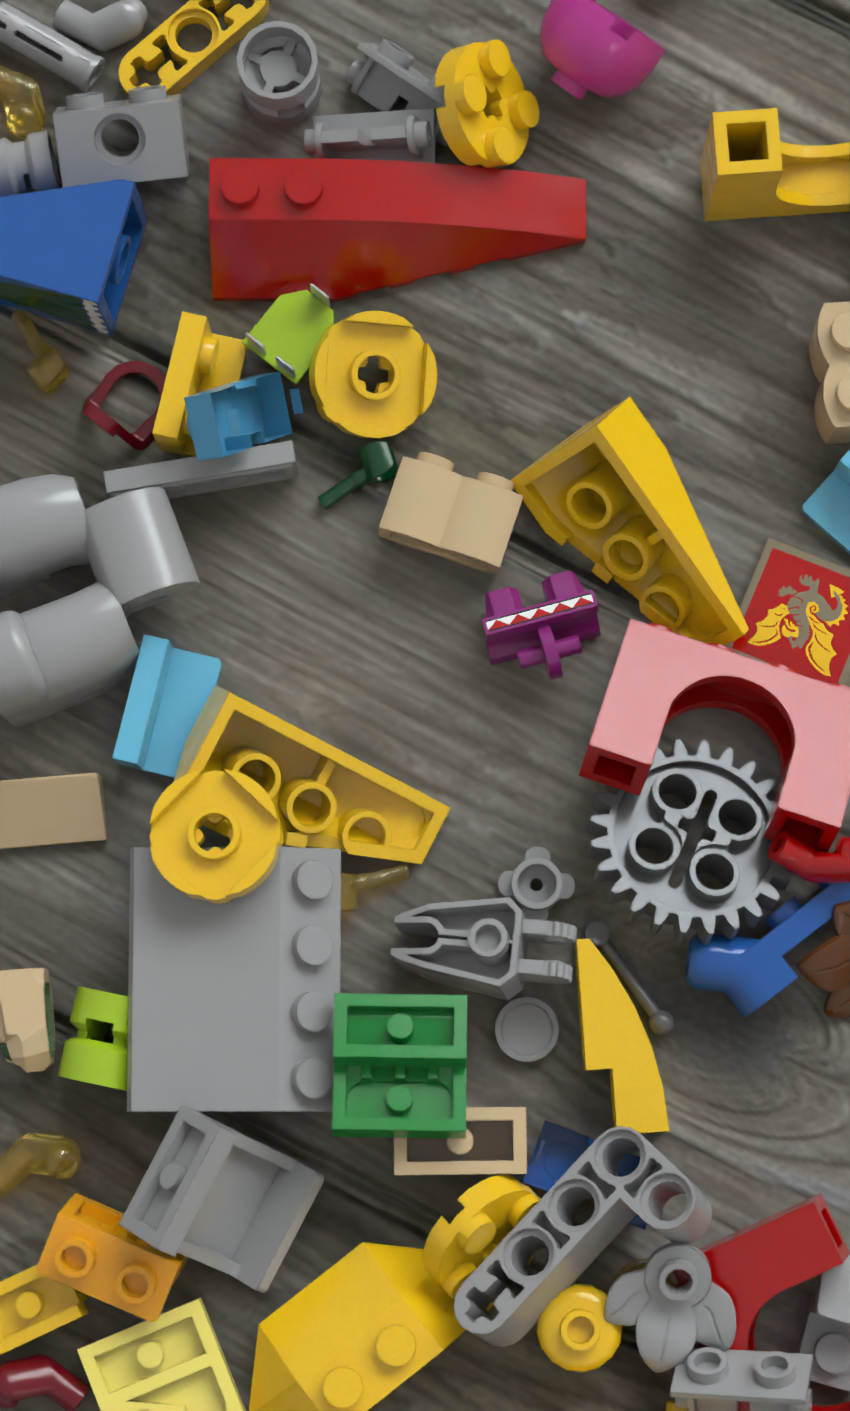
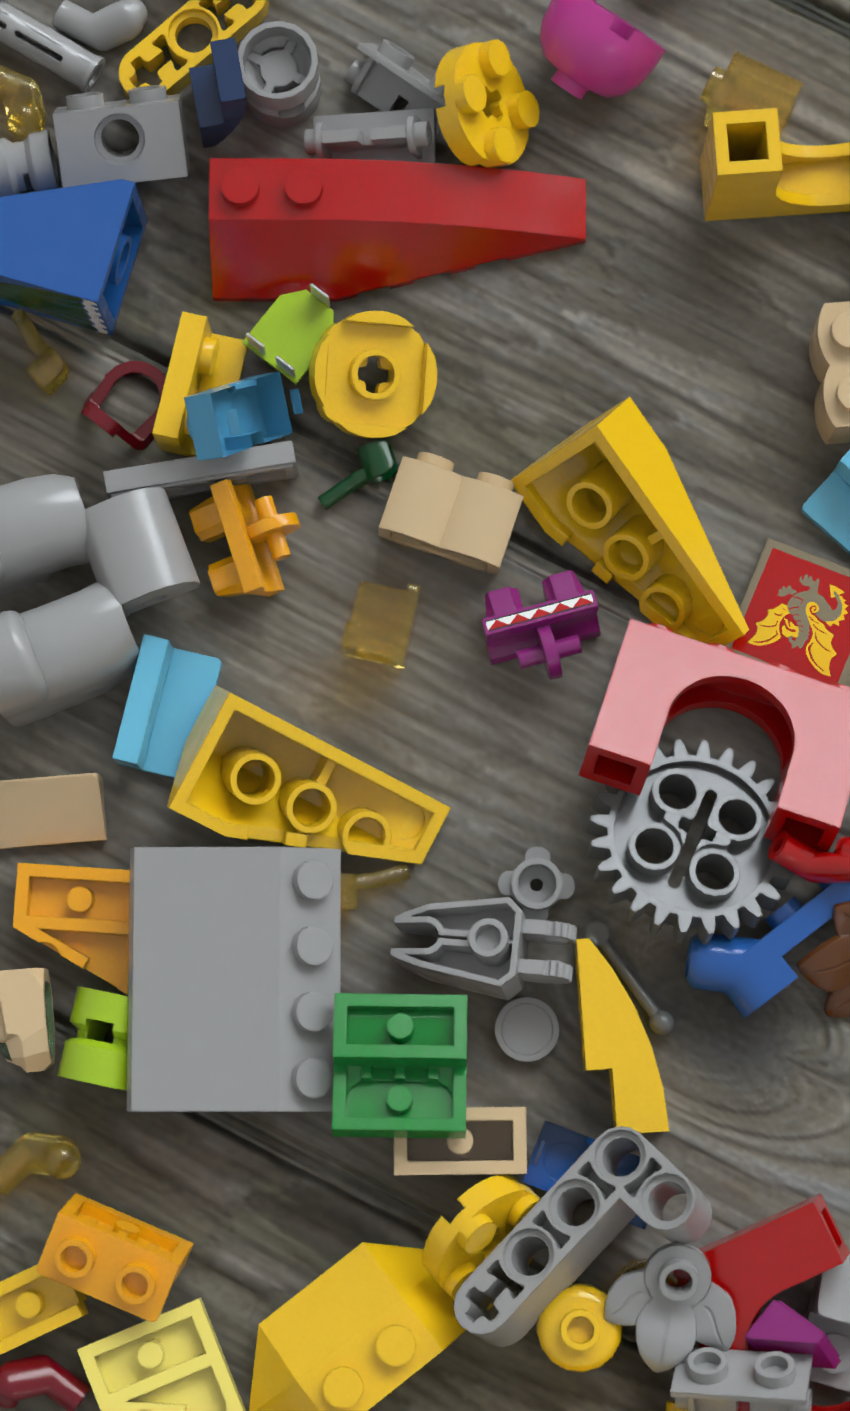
(77, 915): none -> light orange wing
(215, 797): yellow plate -> none
(219, 93): none -> dark blue slope
(222, 1199): light grey panel -> none
(253, 535): none -> light orange hips
(382, 624): none -> clear yellow panel
(750, 86): none -> clear yellow brick
(789, 1332): none -> magenta slope

